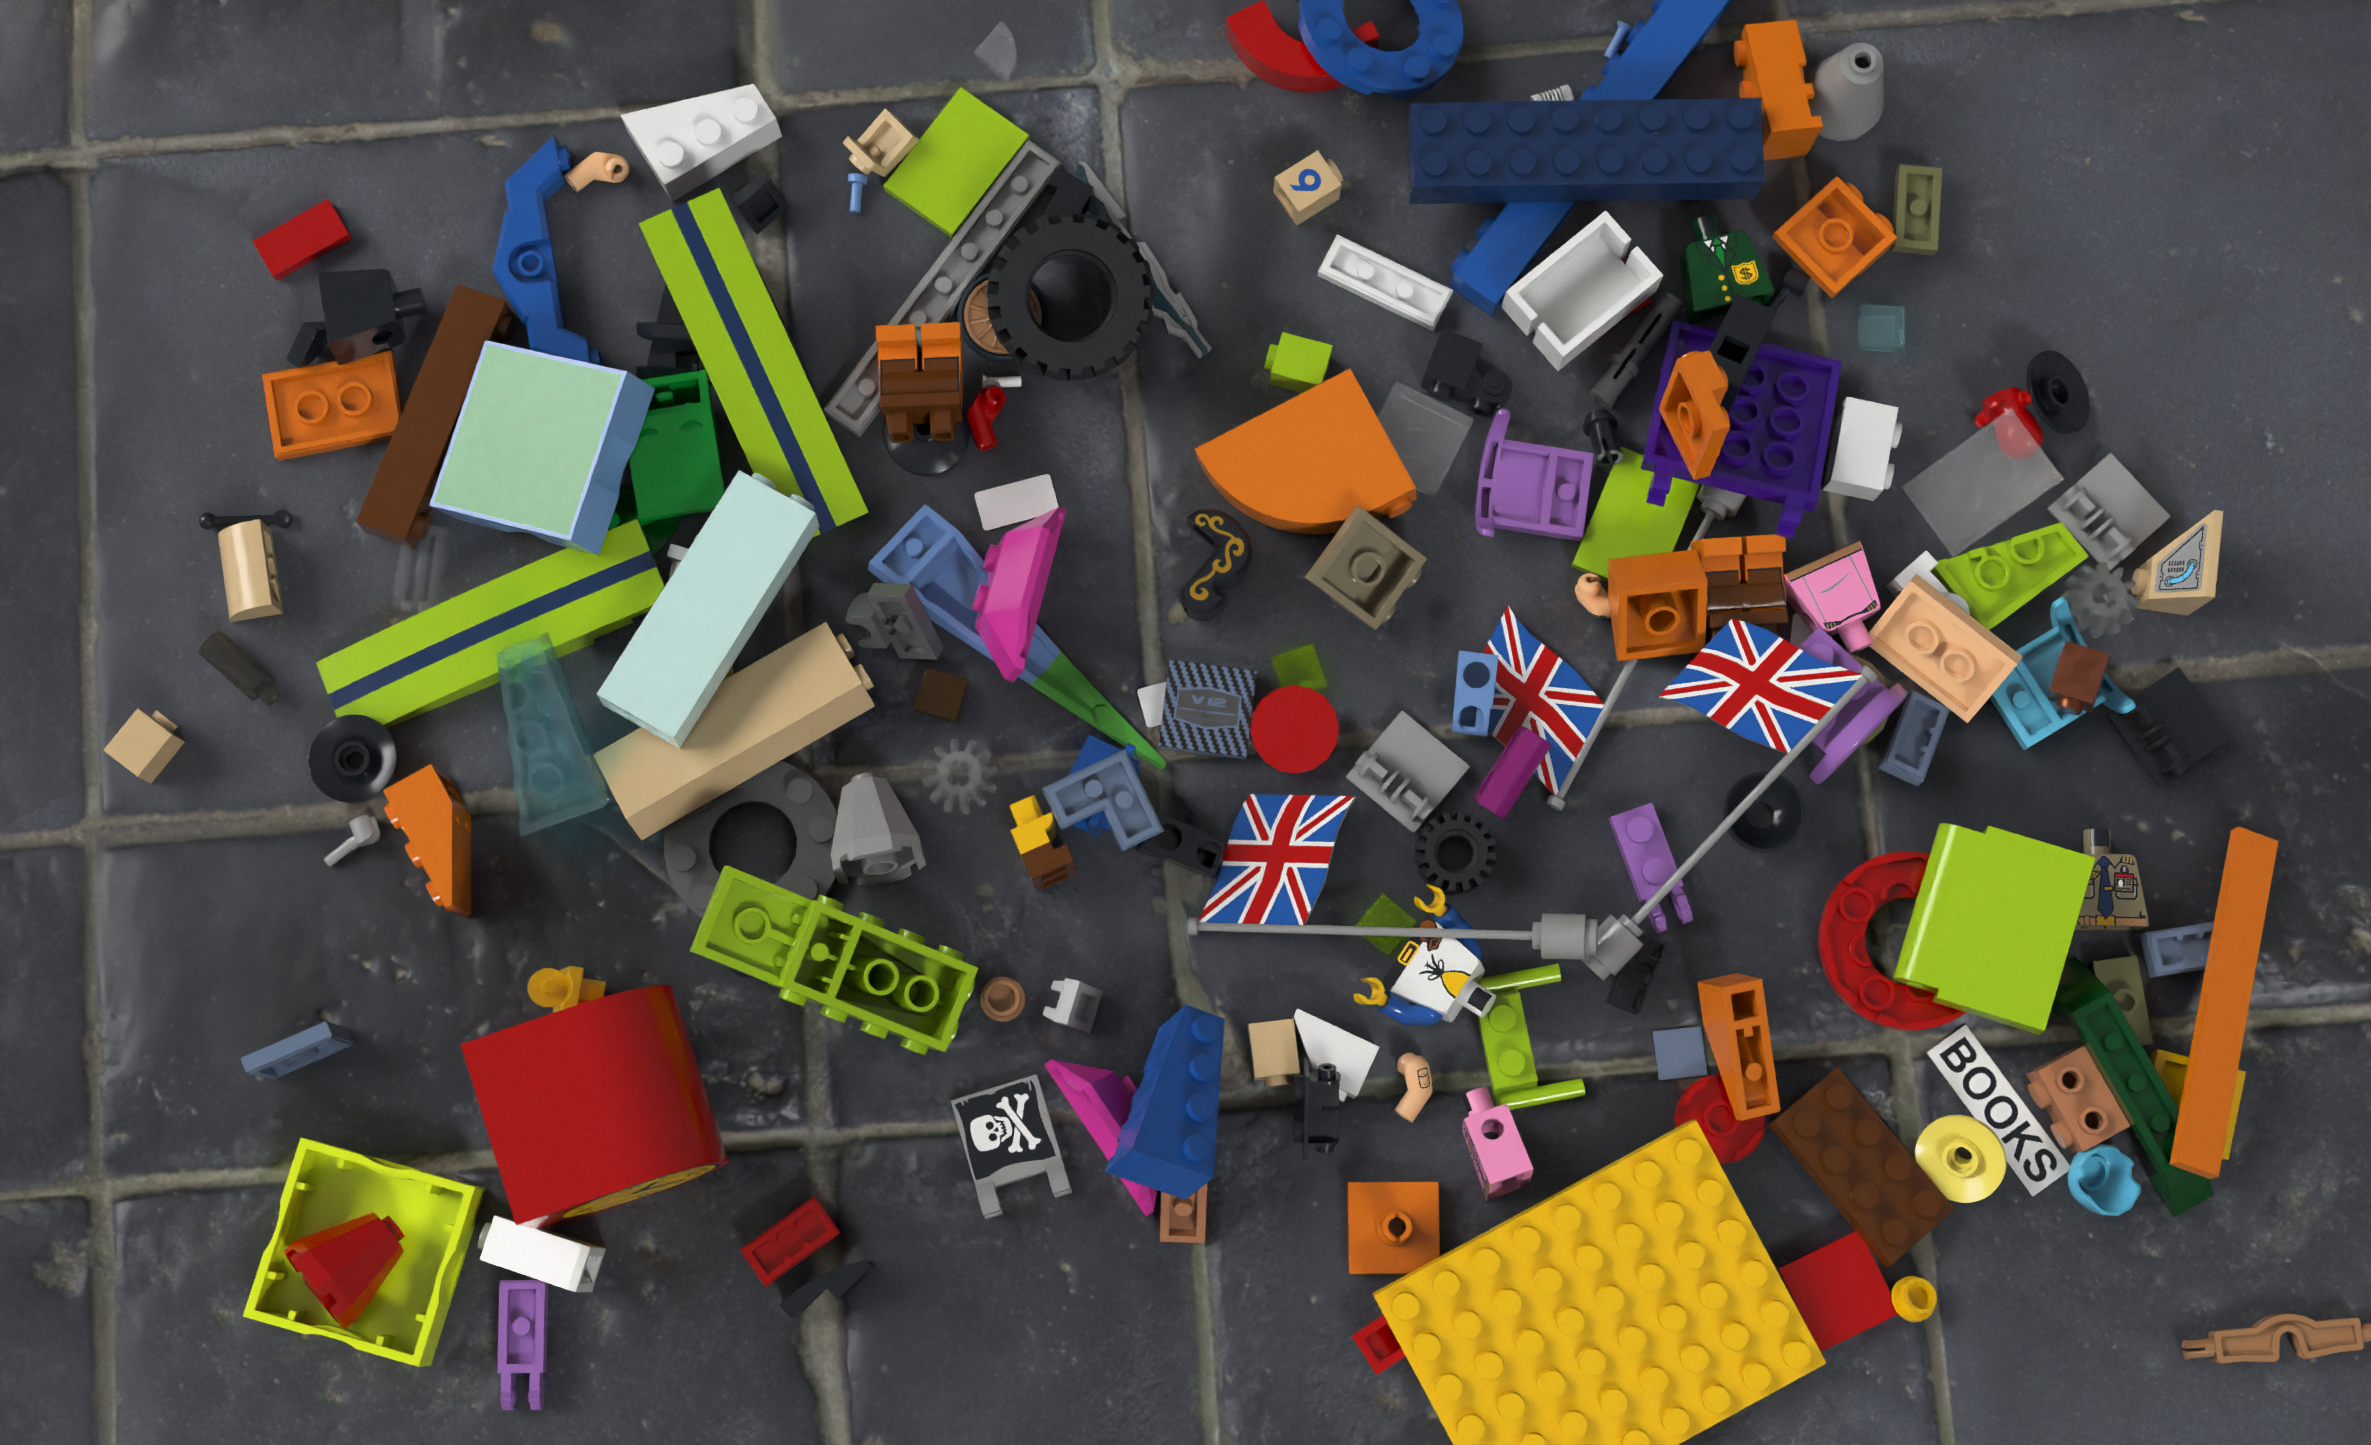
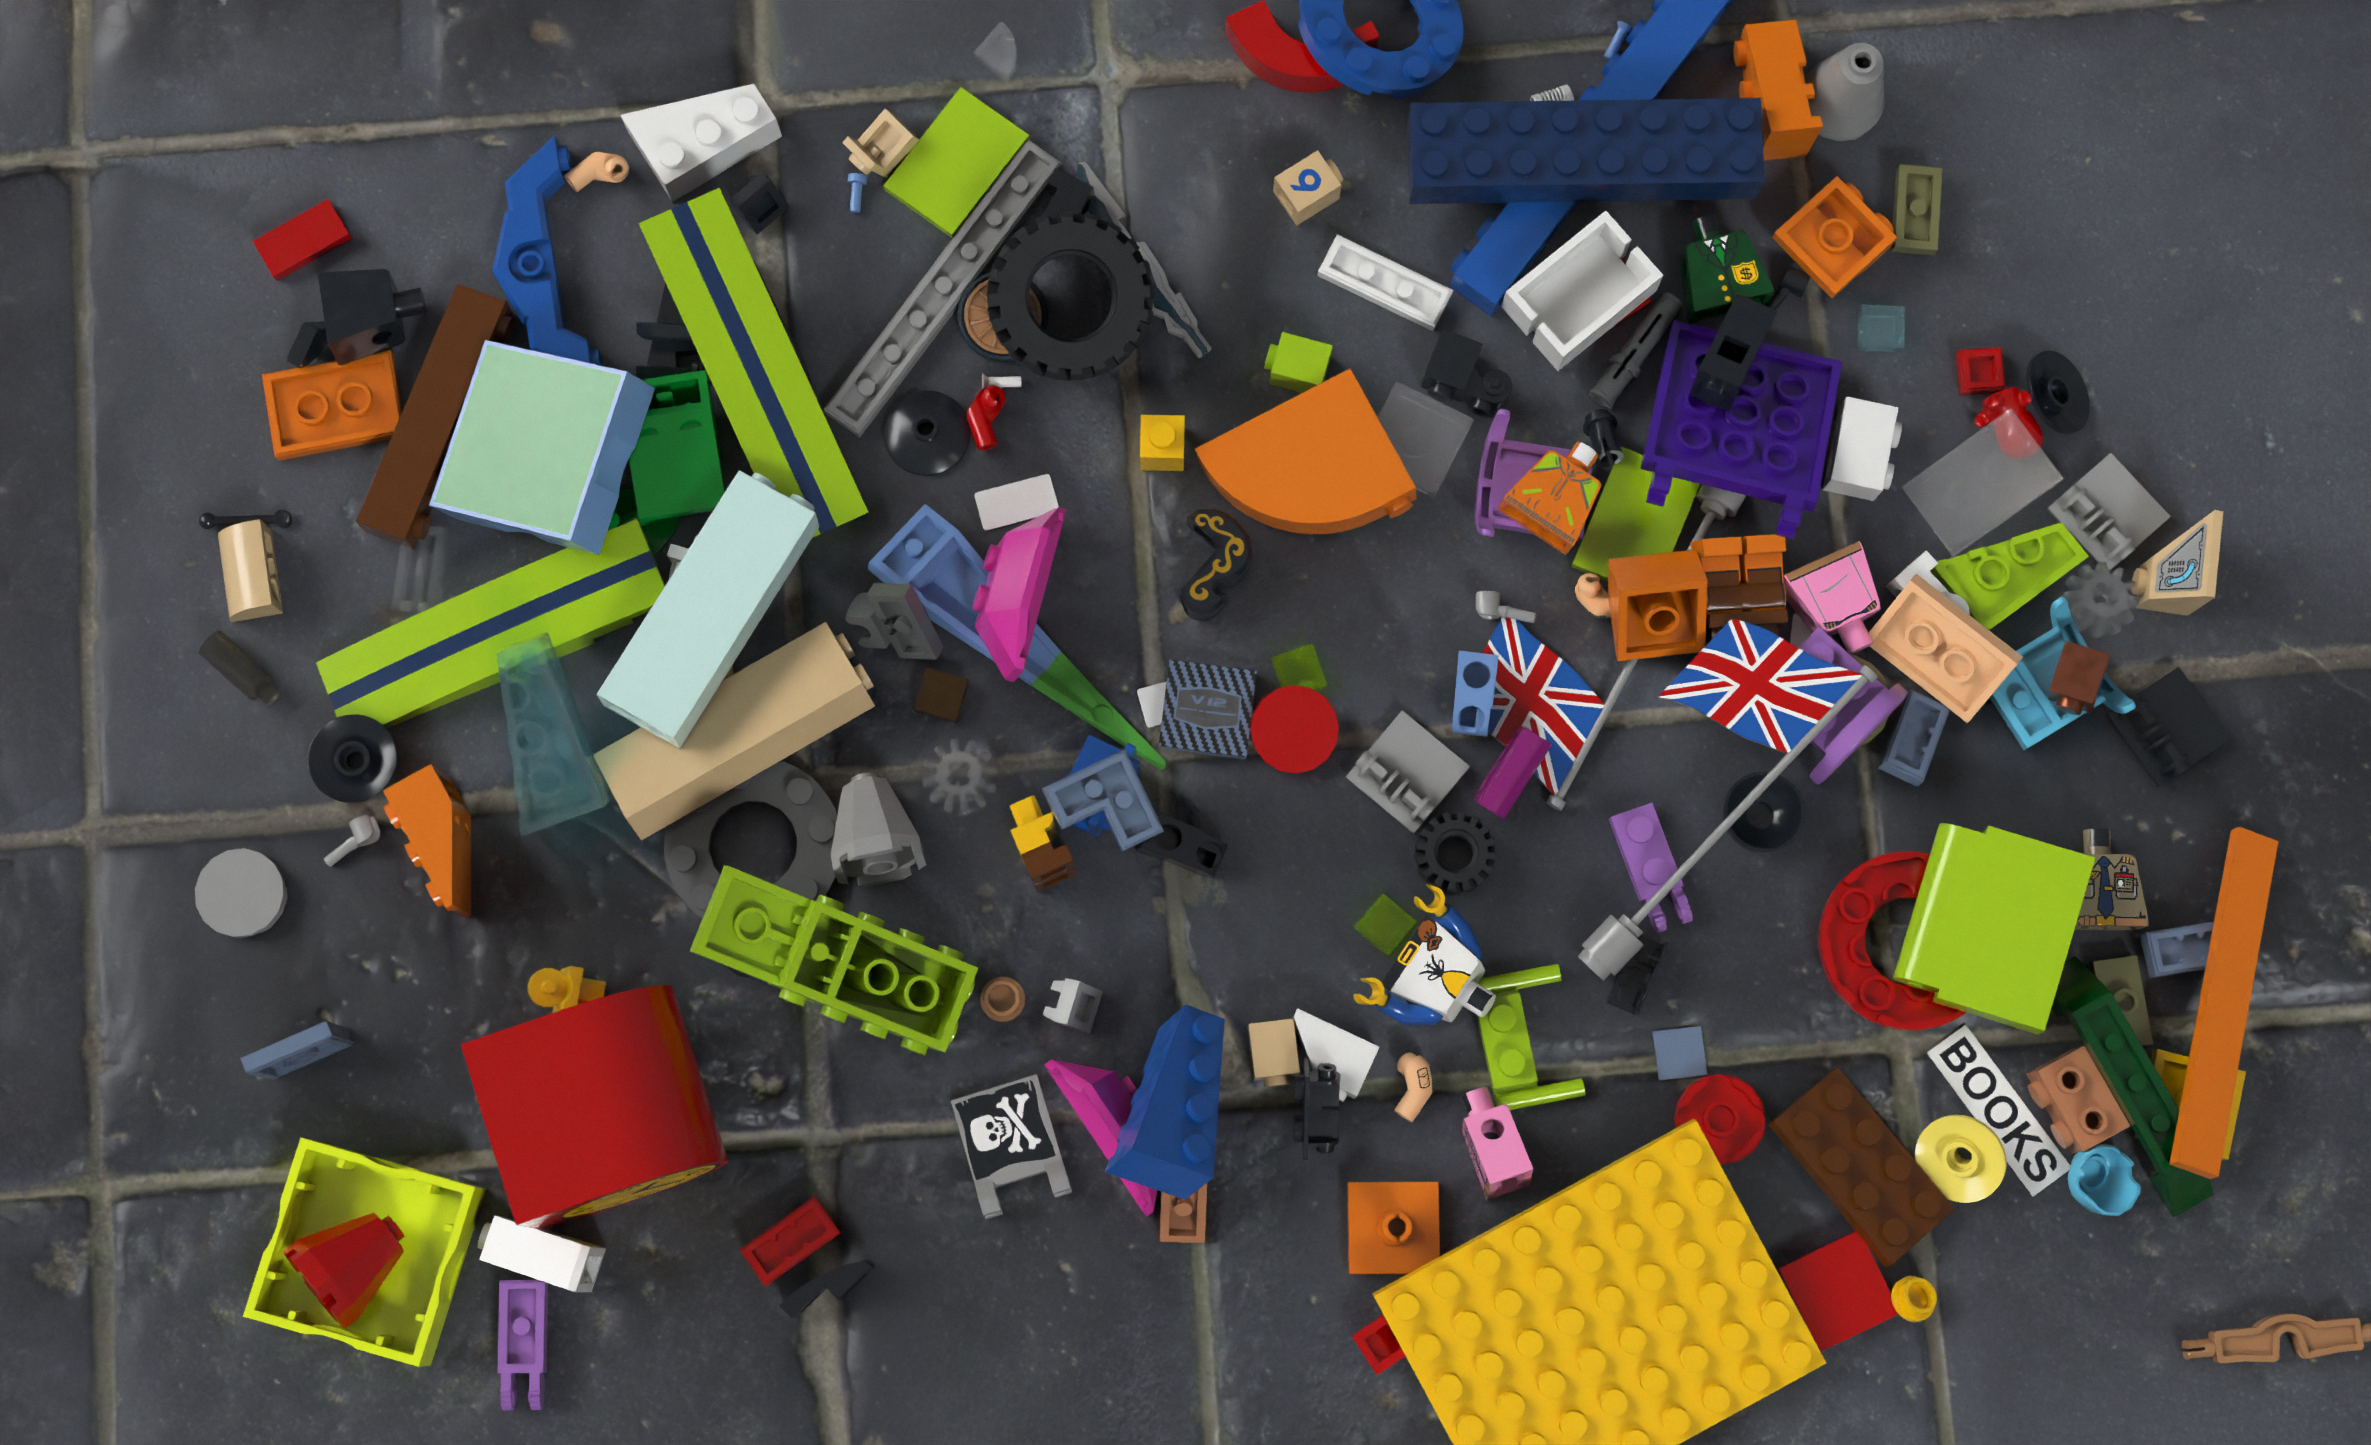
(145, 744): tan brick -> none
(241, 893): none -> light grey tile
(924, 395): reddish brown hips -> none
(1162, 442): none -> yellow brick
(1281, 863): flag -> none
(1366, 568): dark tan plate -> none
(1489, 608): none -> light grey hand
(1555, 496): none -> orange torso
(1694, 410): orange plate -> none
(1741, 1042): orange slope -> none
(1980, 371): none -> red tile

